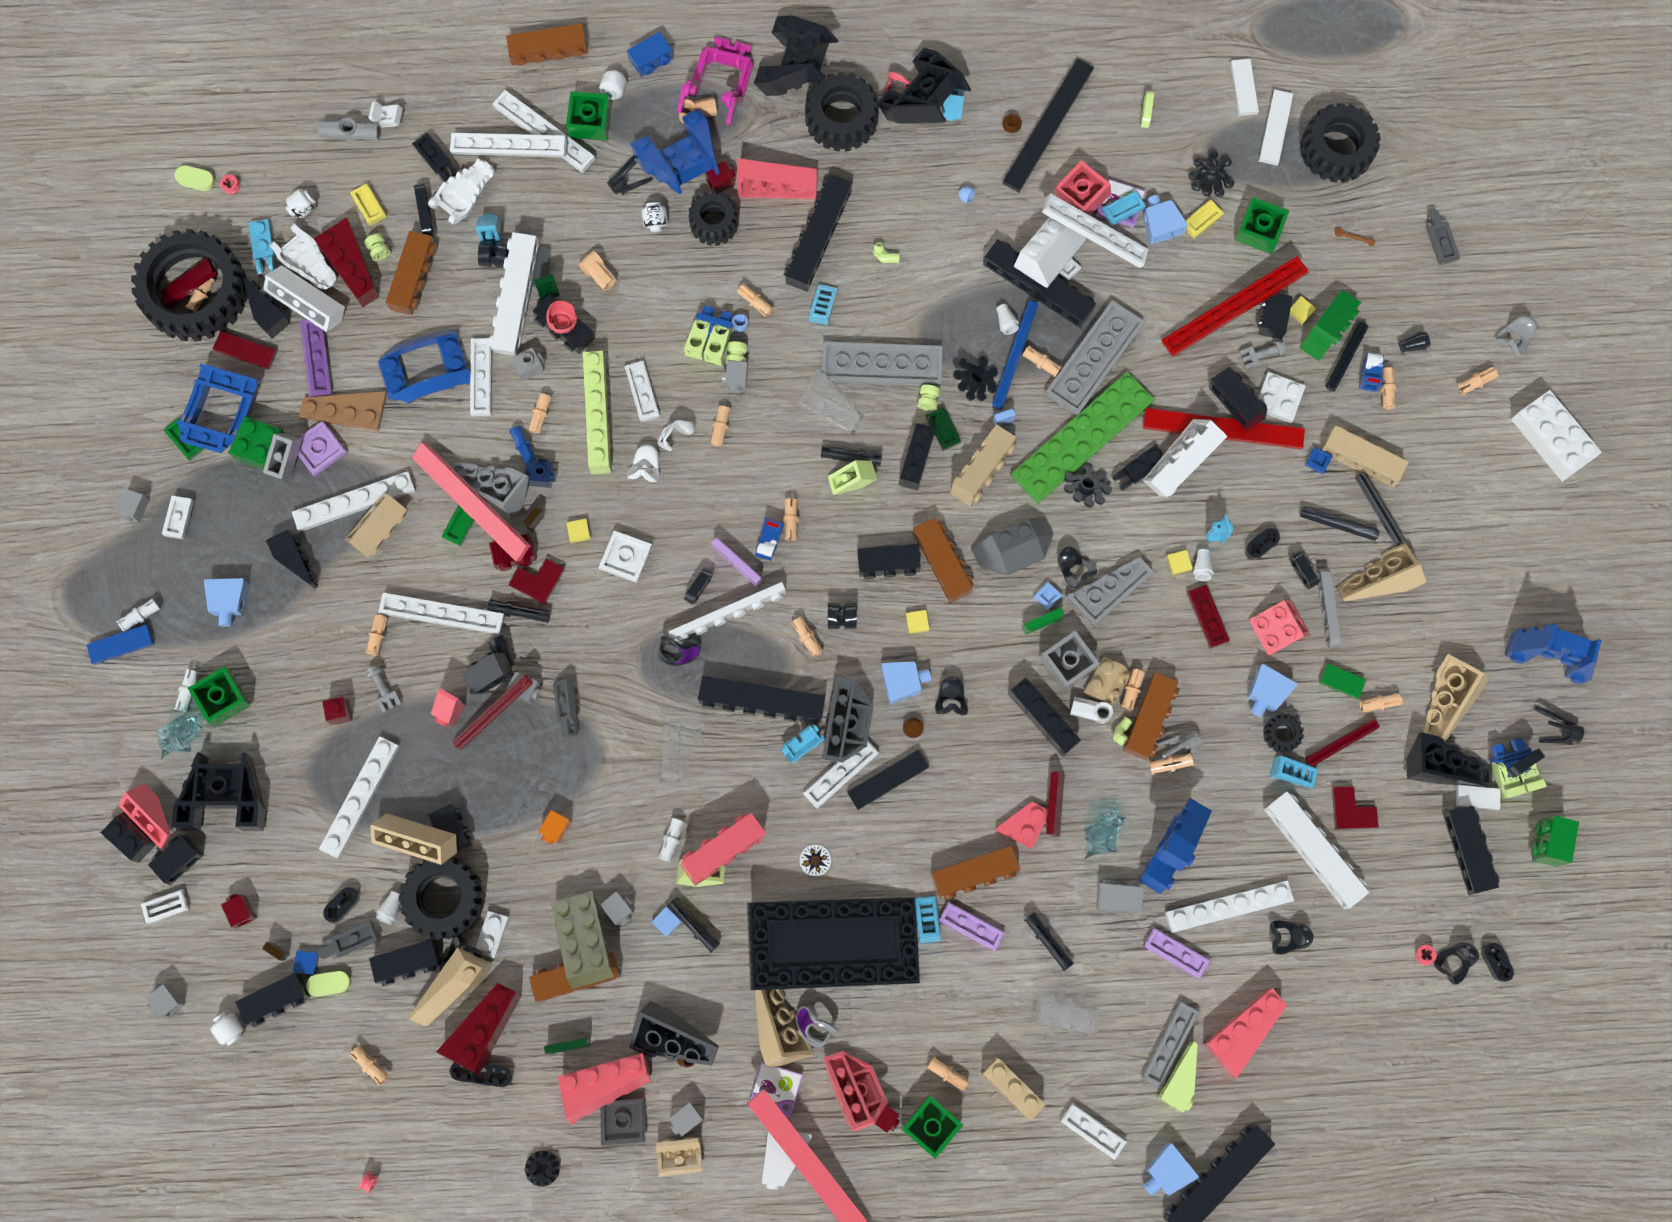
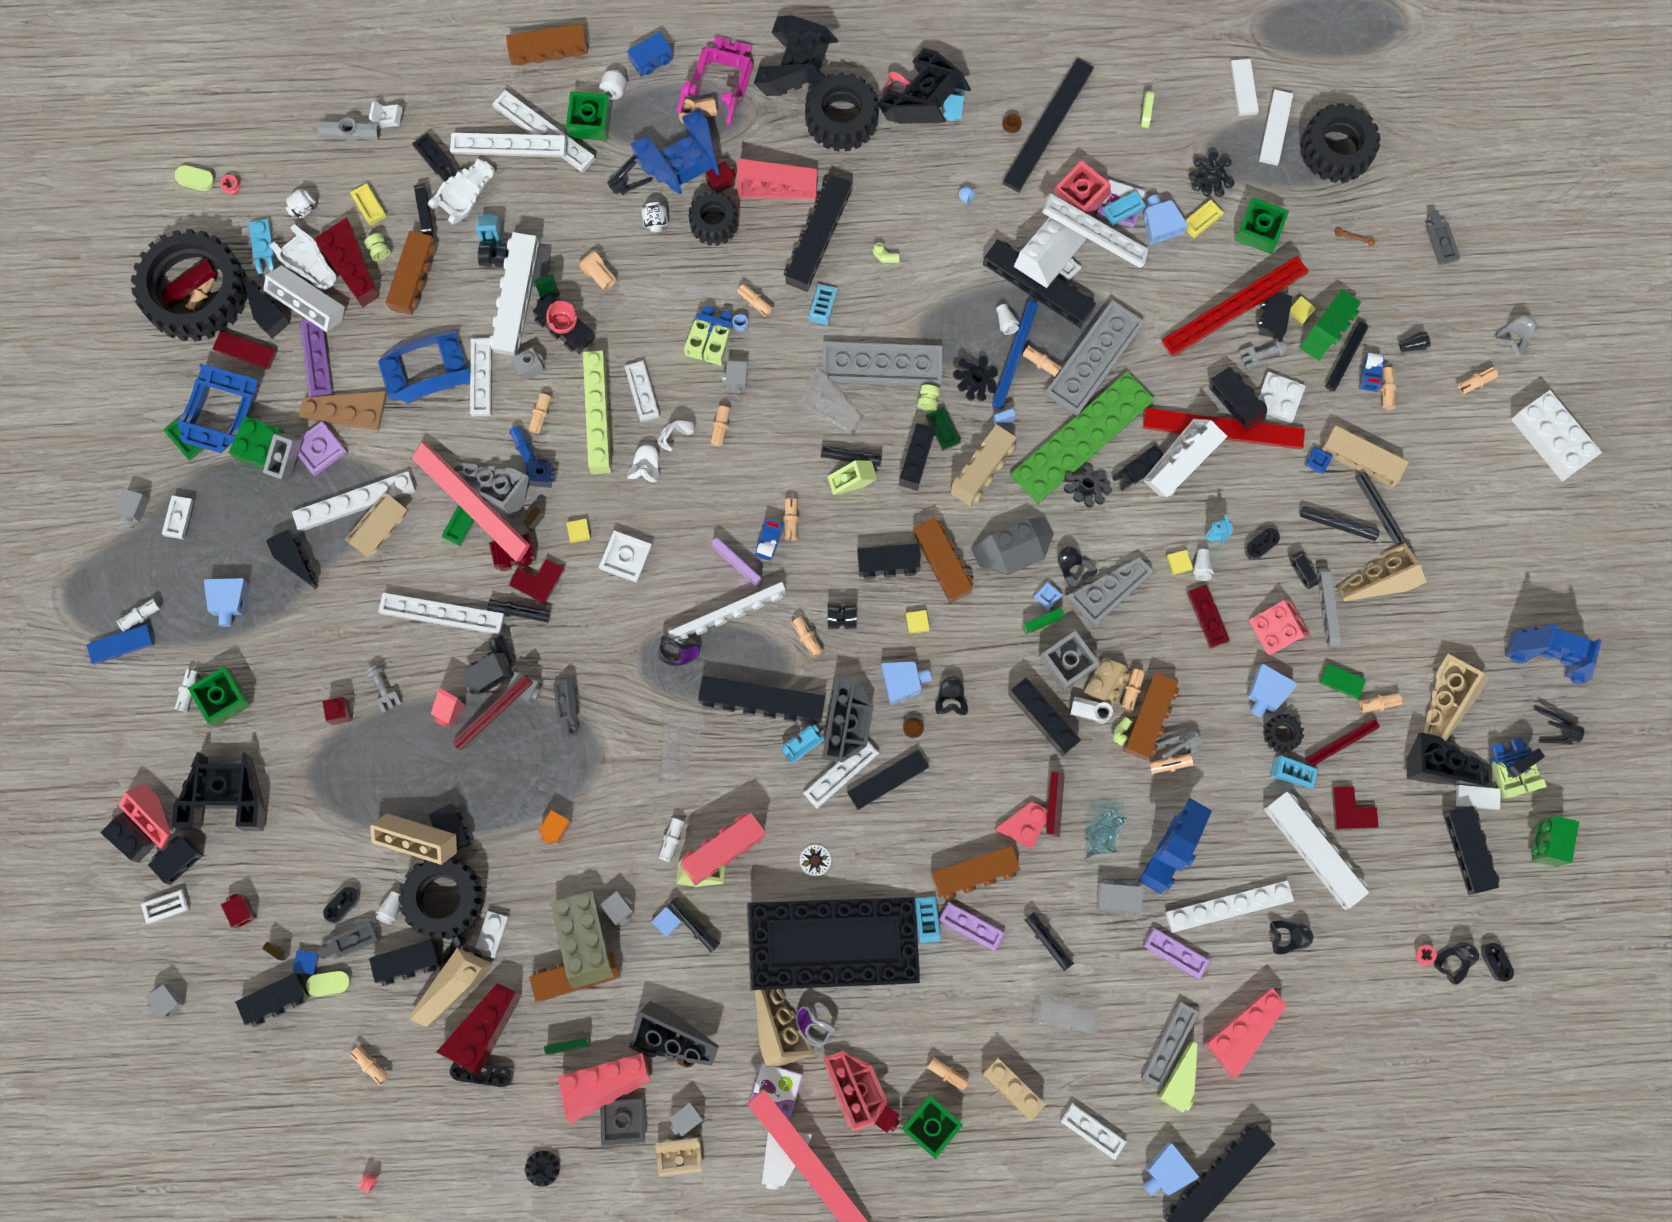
(178, 734): clear light blue hair -> none
(227, 1028): white head -> none
(359, 797): white plate -> none
(376, 635): light nougat axle -> none
(698, 586): black beam -> none
(736, 351): yellowish green wheel -> none

